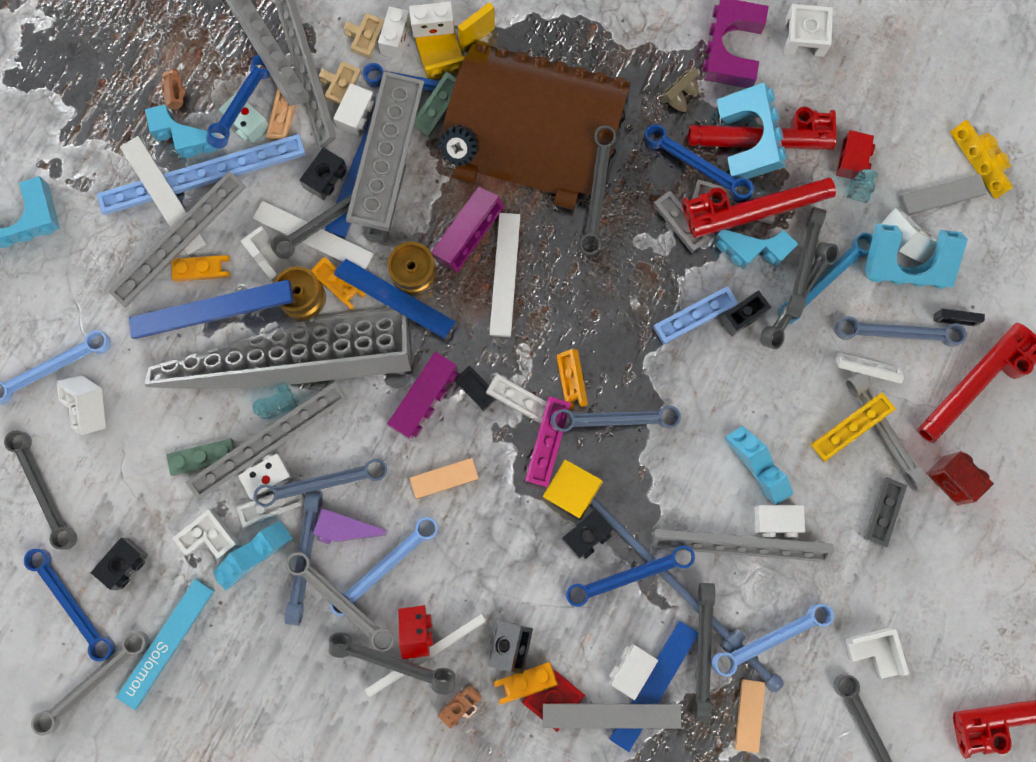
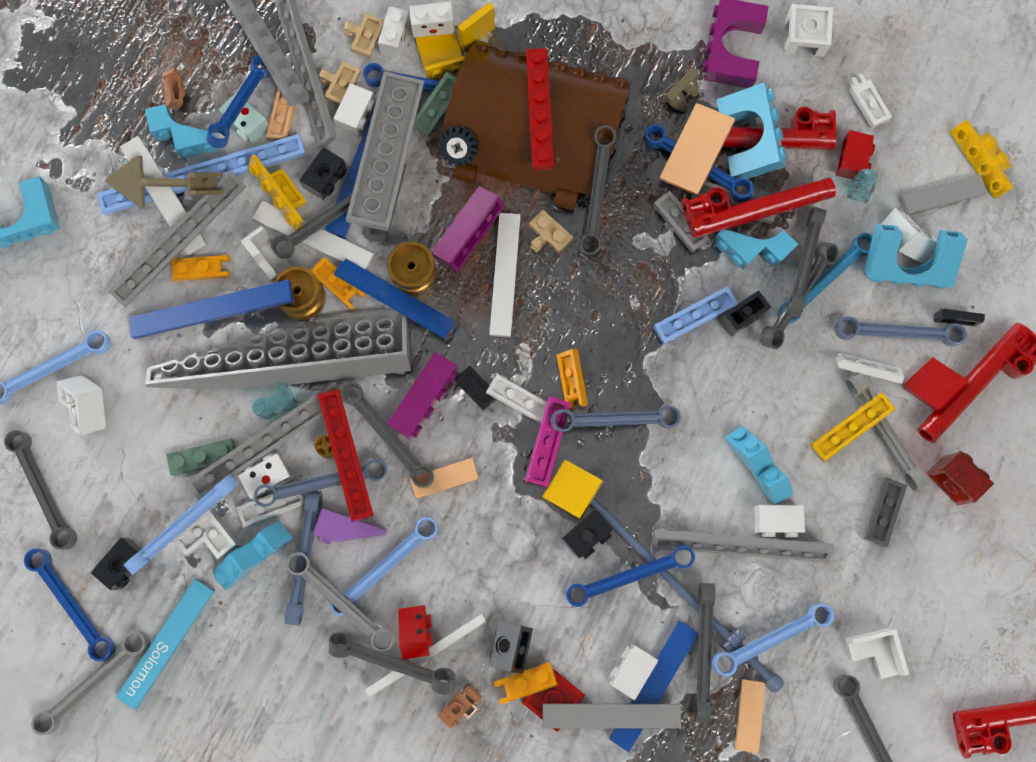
(131, 182): none -> dark tan piece
(181, 524): none -> light blue piece
(281, 190): none -> yellow bracket
(322, 445): none -> pearl gold wheel
(345, 455): none -> red plate
(386, 434): none -> dark grey piece
(539, 109): none -> red plate
(548, 232): none -> tan plate
(697, 149): none -> light nougat tile
(869, 101): none -> white hinge
(935, 384): none -> red tile

